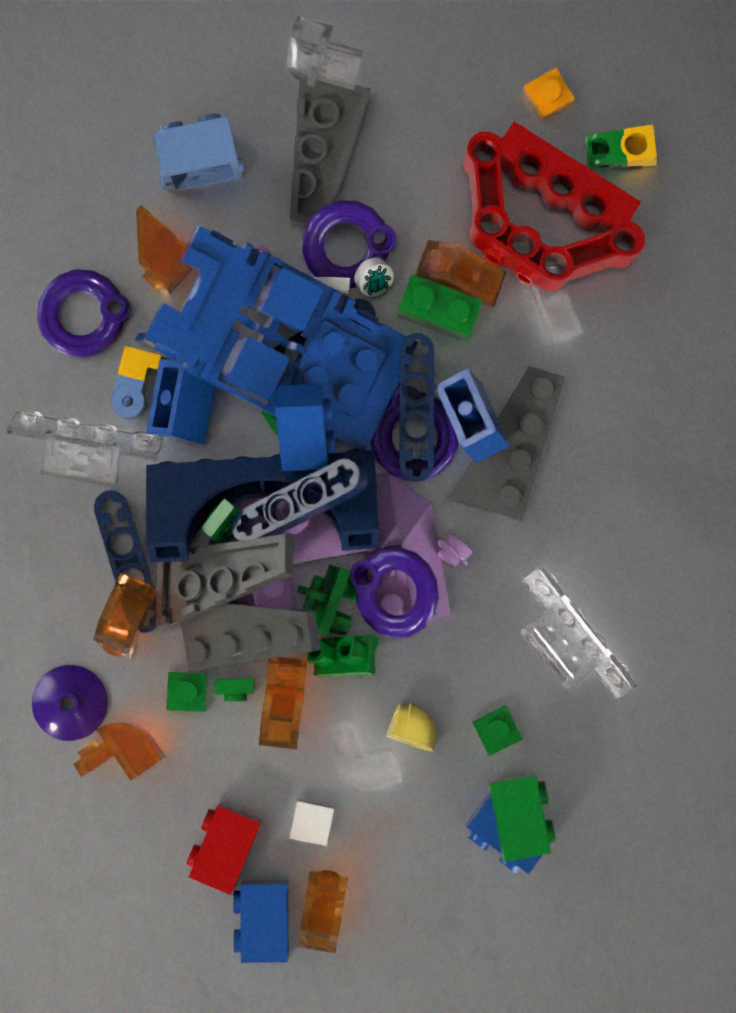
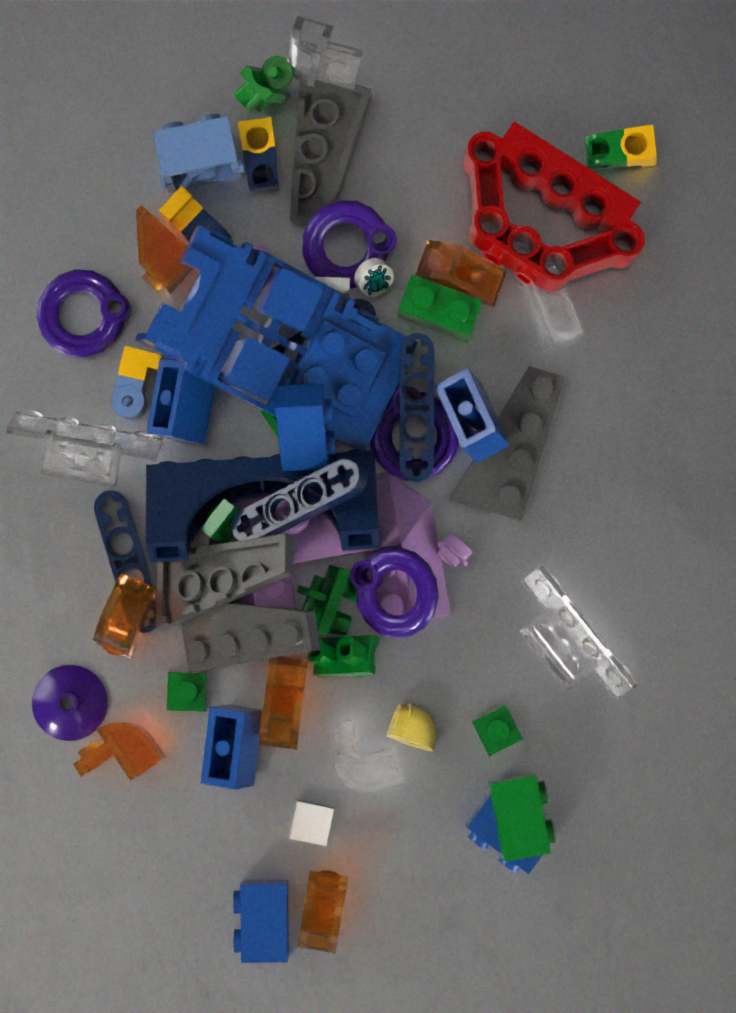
(186, 213): none -> yellow leg
(224, 848): red brick -> none
(231, 746): none -> blue brick
(234, 688): green plate -> none
(259, 153): none -> leg
(264, 84): none -> green hips
(548, 94): light orange plate -> none

